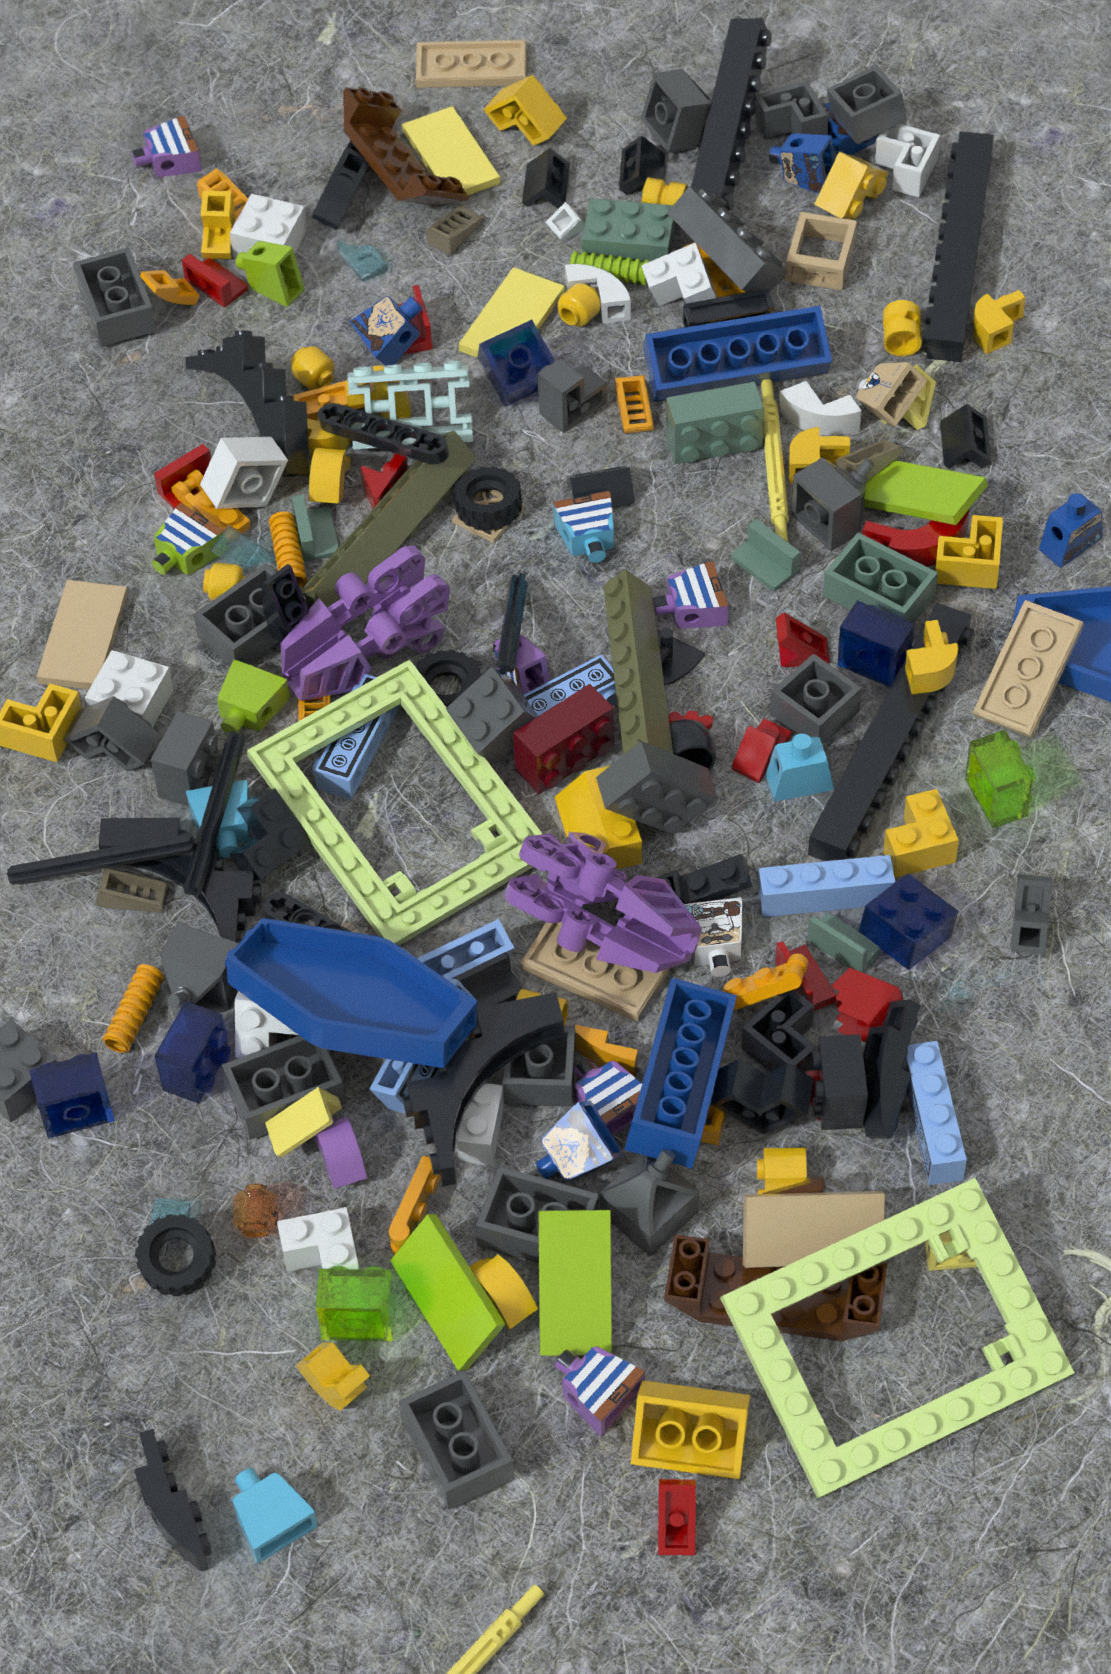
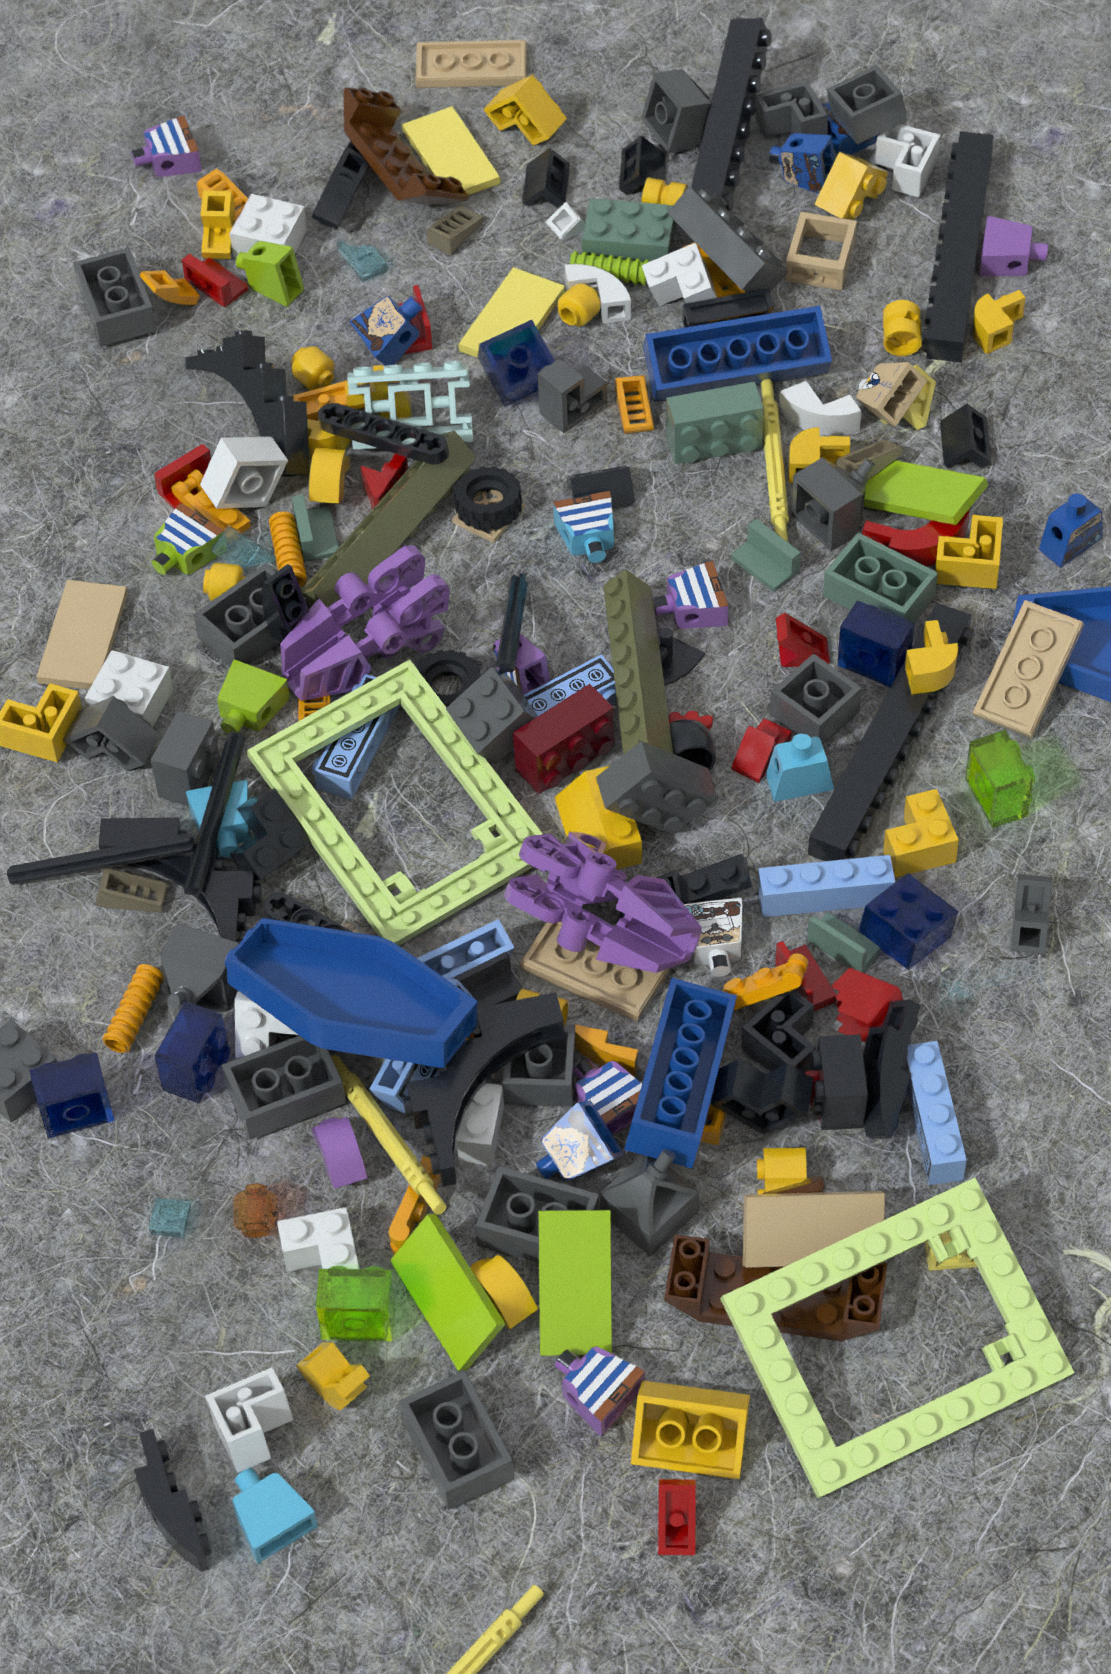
(175, 1228): black tyre -> none
(246, 1412): none -> white brick
(302, 1120): light yellow panel -> none
(389, 1137): none -> light yellow axle
(1009, 248): none -> medium lavender torso

